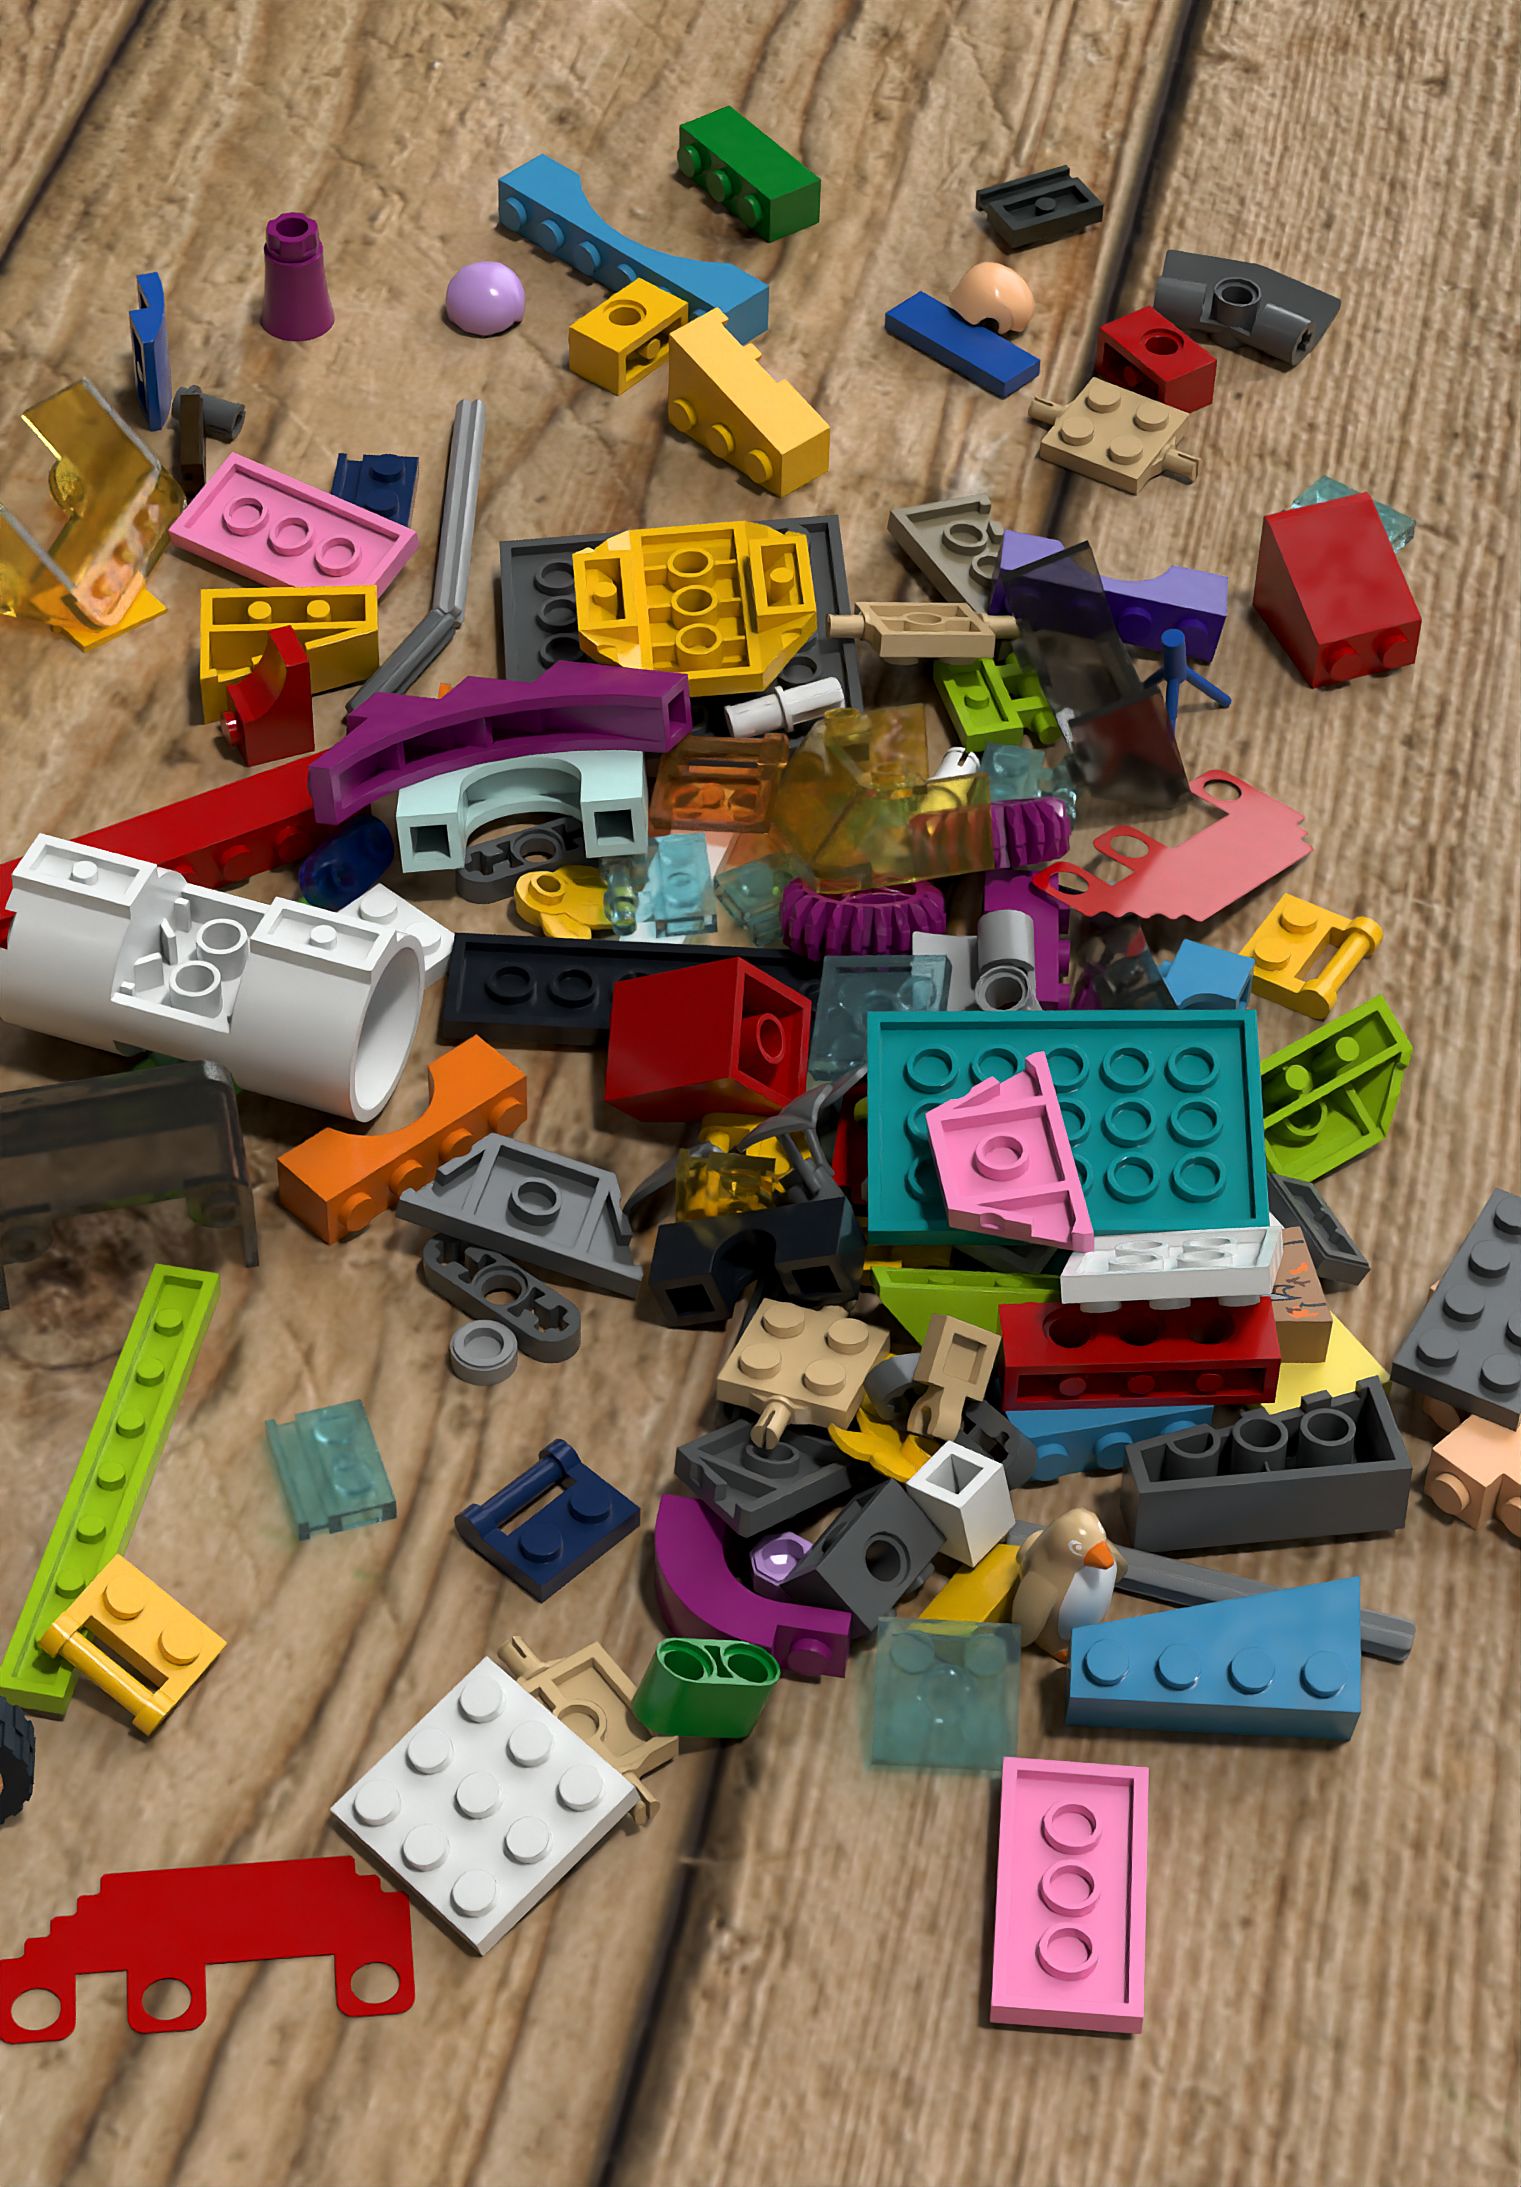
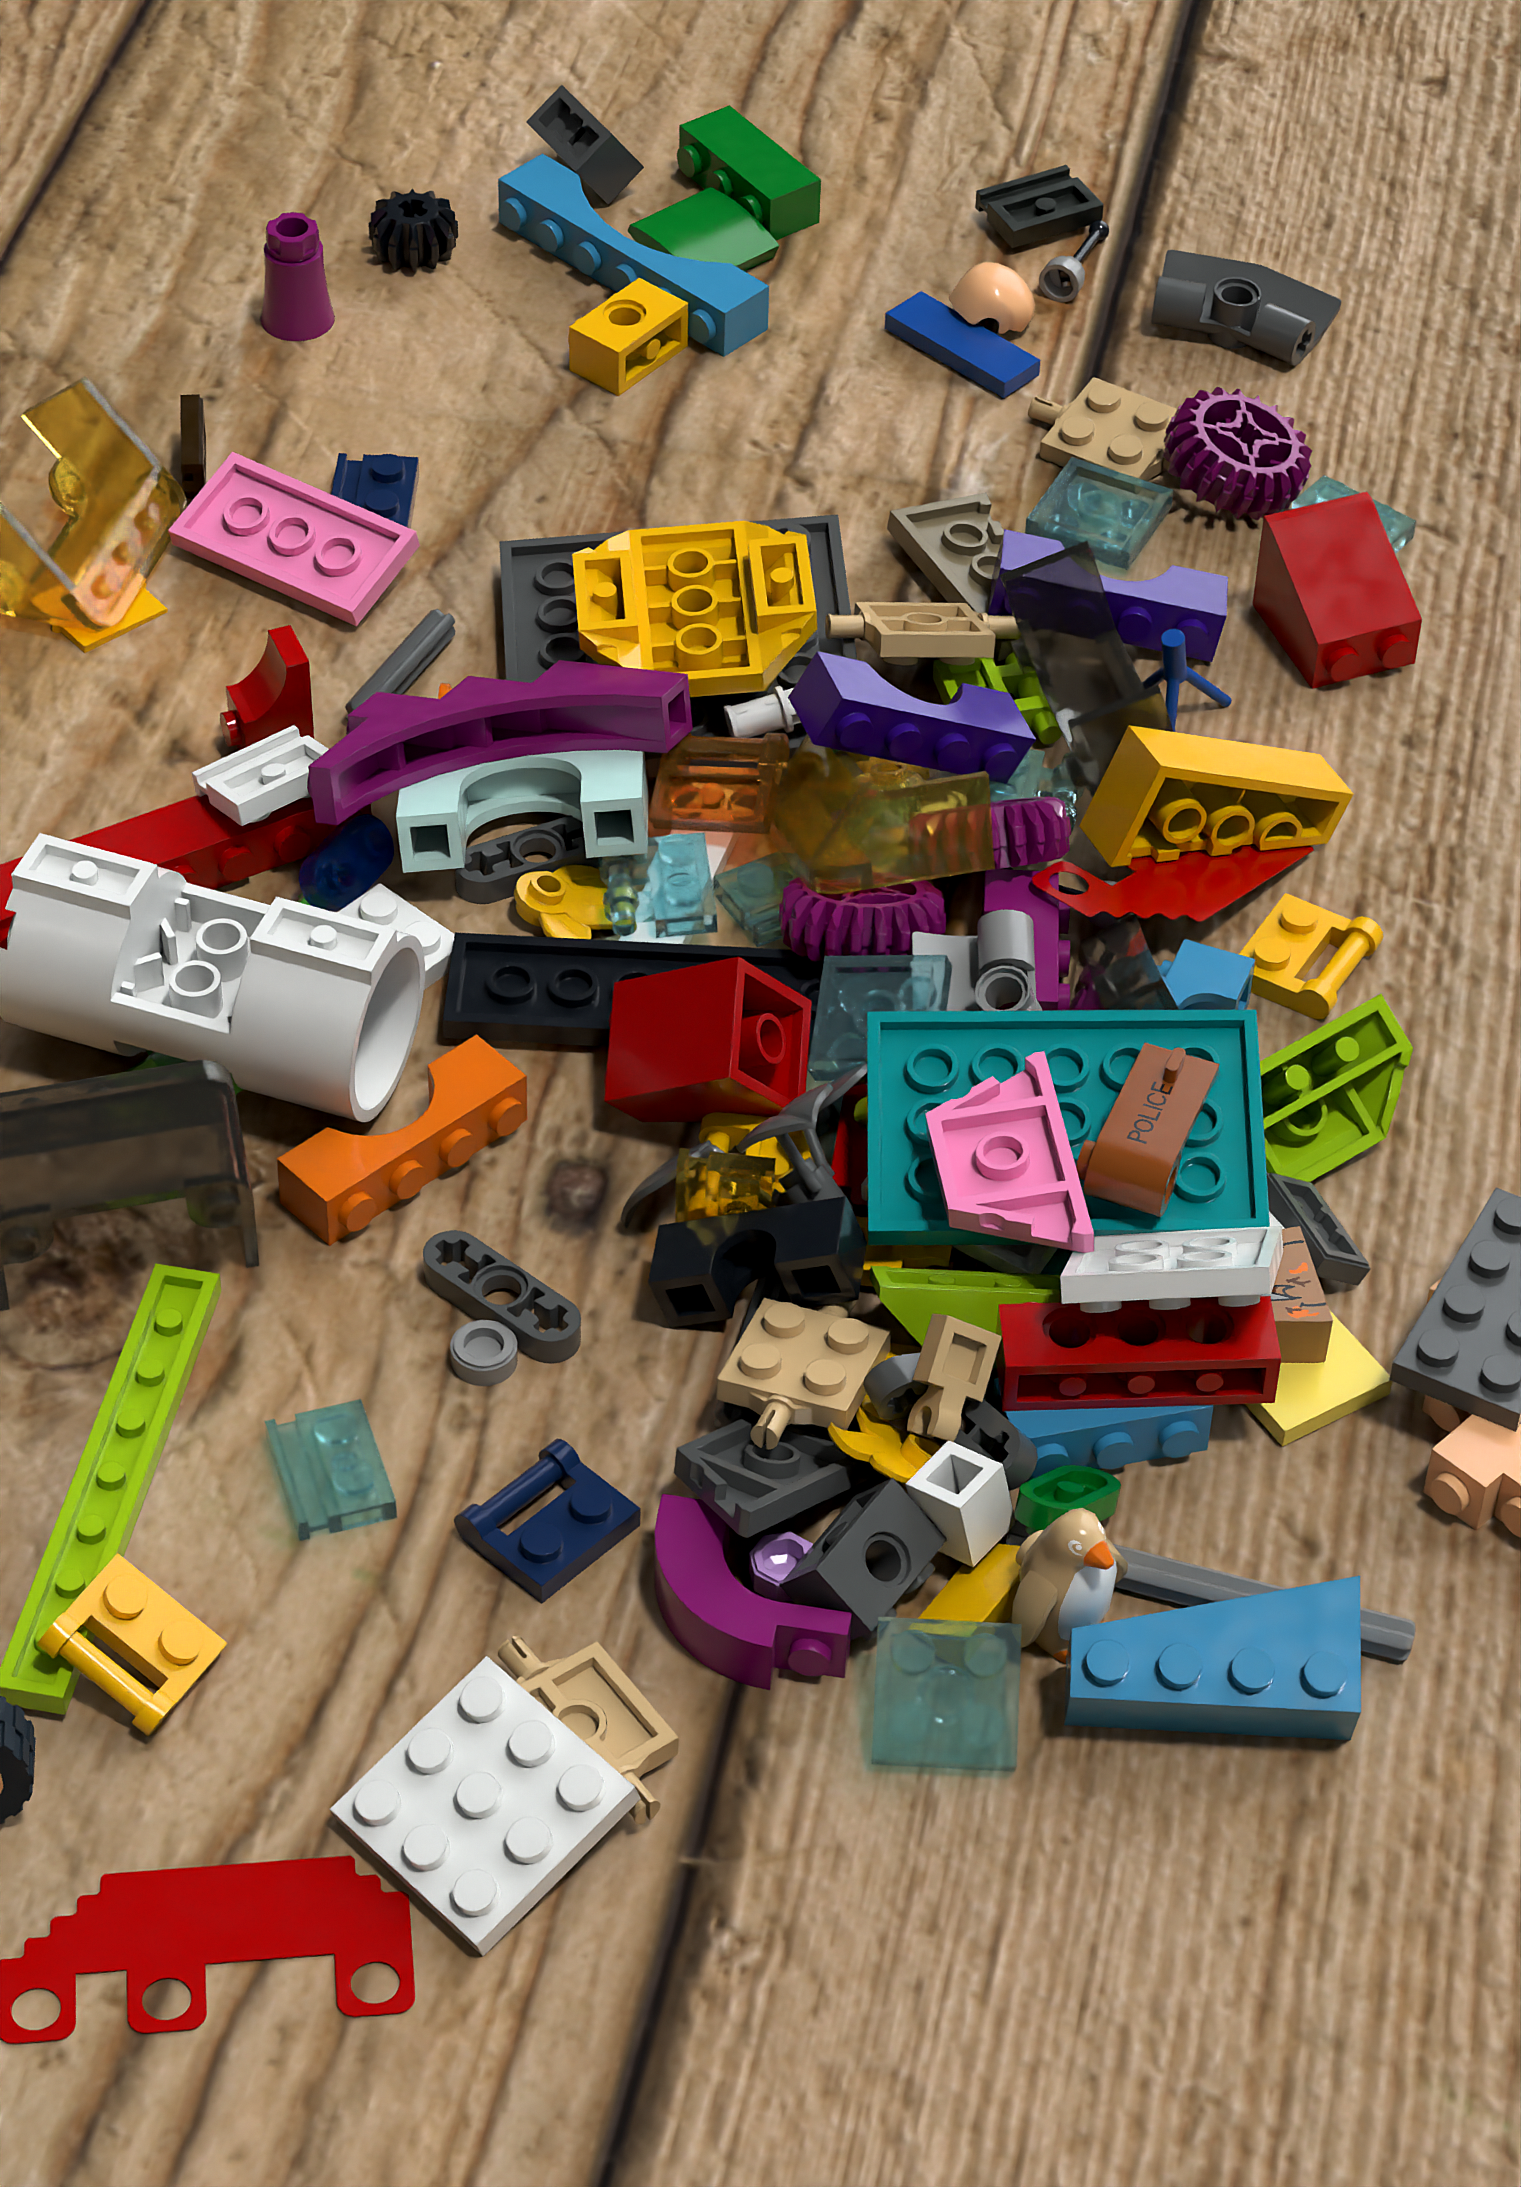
(151, 351): blue slope -> none
(218, 413): dark grey pin -> none
(260, 776): none -> white plate
(331, 622): yellow wedge -> none
(413, 230): none -> black gear
(460, 510): light grey axle -> none
(485, 298): lavender hair -> none
(531, 1209): dark grey wing -> none
(585, 144): none -> dark grey brick
(705, 1688): green beam -> none
(707, 230): none -> green slope
(740, 411): yellow wedge -> none
(859, 712): none -> dark purple arch
(1064, 1489): none -> green plate
(1066, 269): none -> light grey hinge
(1071, 1896): bright pink plate -> none
(1103, 507): none -> clear light blue plate
(1147, 1130): none -> dark orange door
(1156, 360): red brick -> none
(1209, 794): none -> yellow wedge
(1237, 453): none -> magenta gear
(1270, 1477): dark grey wedge -> none

